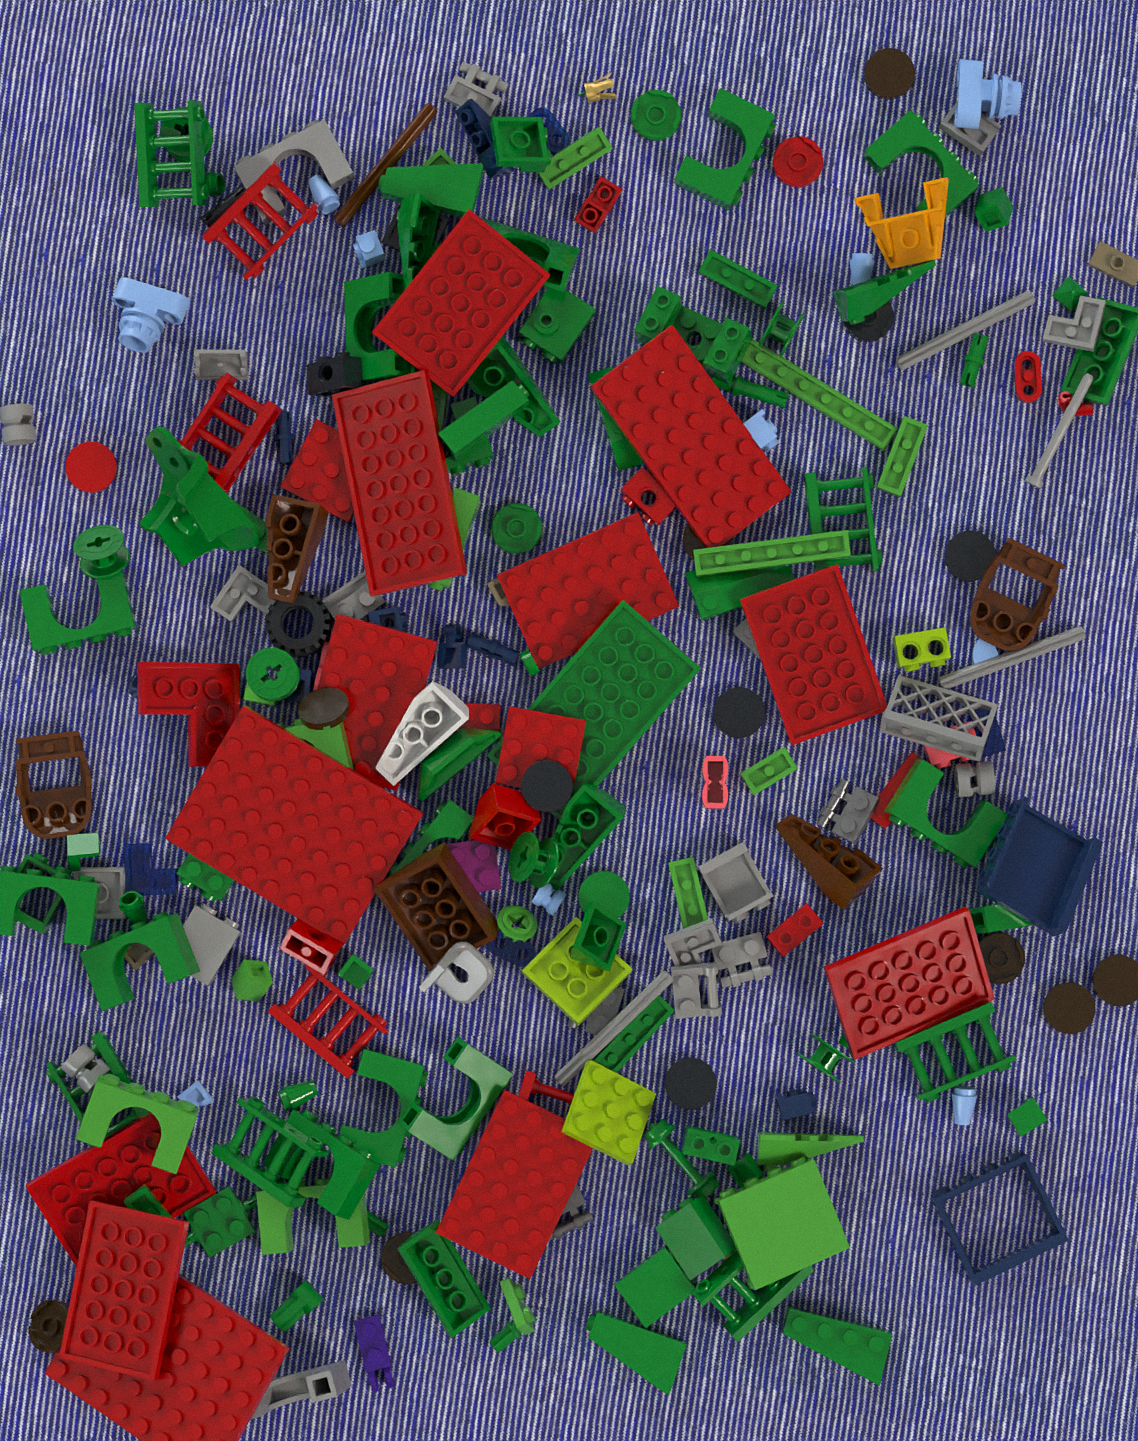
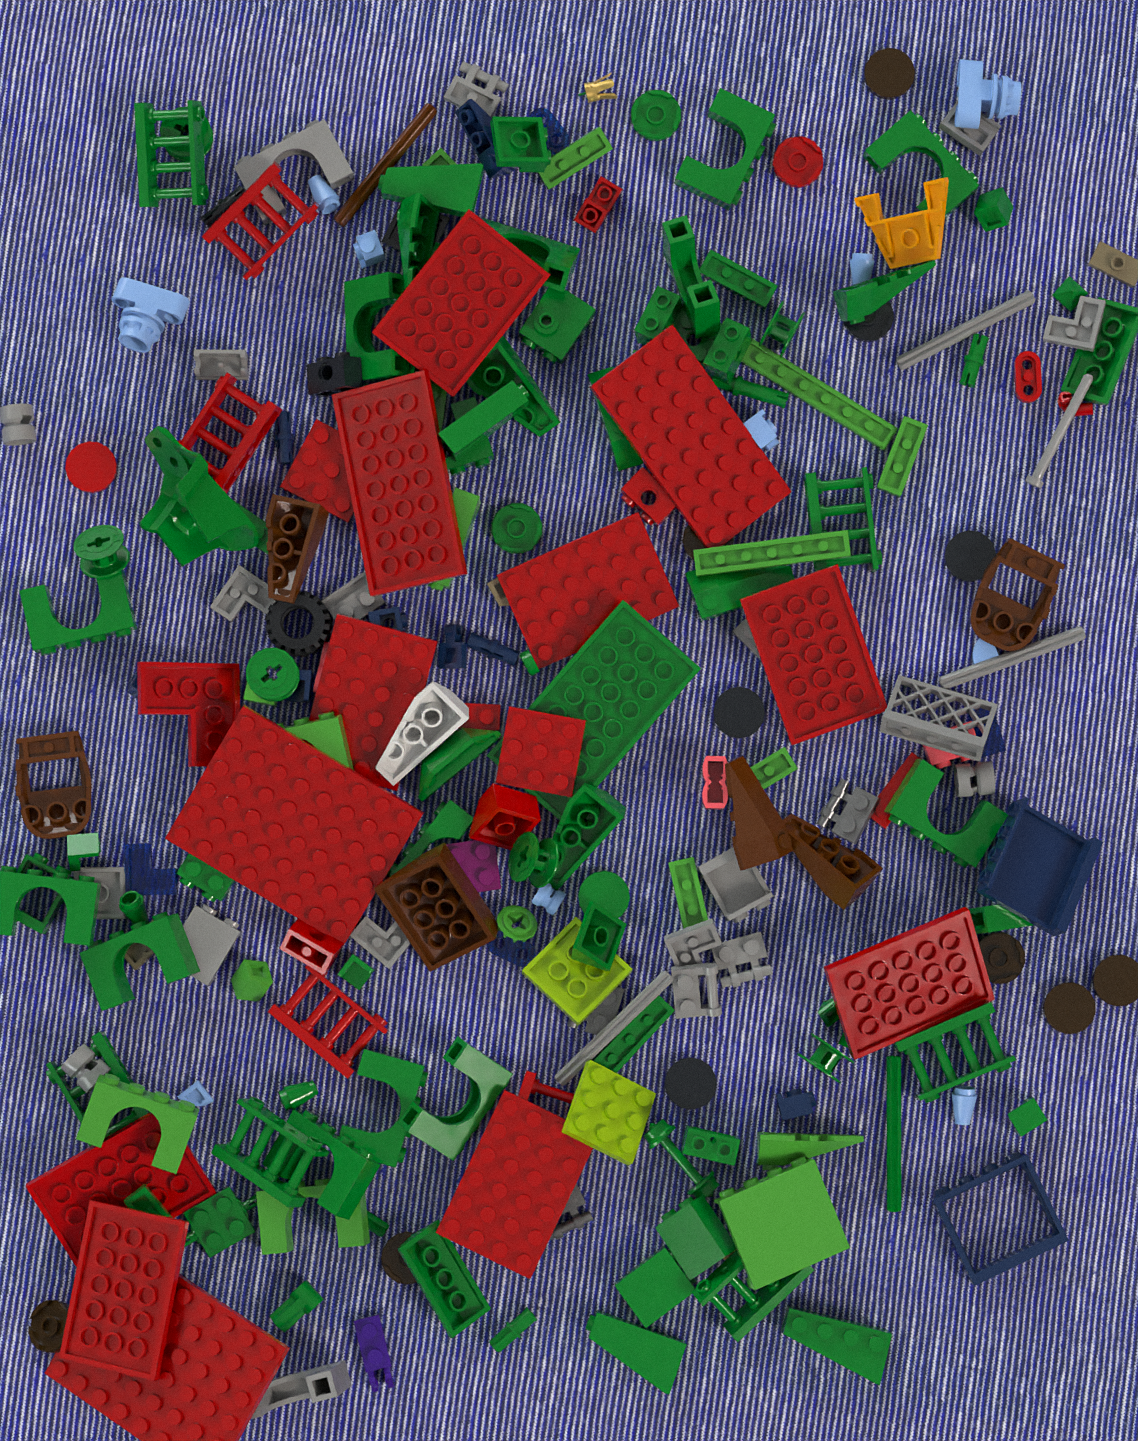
(215, 184): green plate -> none
(324, 708): dark brown tile -> none
(383, 945): none -> light grey plate
(472, 961): light grey piece -> none
(521, 1314): bright green plate -> none
(547, 785): black tile -> none
(697, 297): none -> green arch
(745, 1169): green plate -> none
(758, 826): none -> reddish brown wedge
(794, 930): red brick -> none
(828, 1012): none -> green slope
(893, 1133): none -> green axle
(920, 643): lime brick -> none

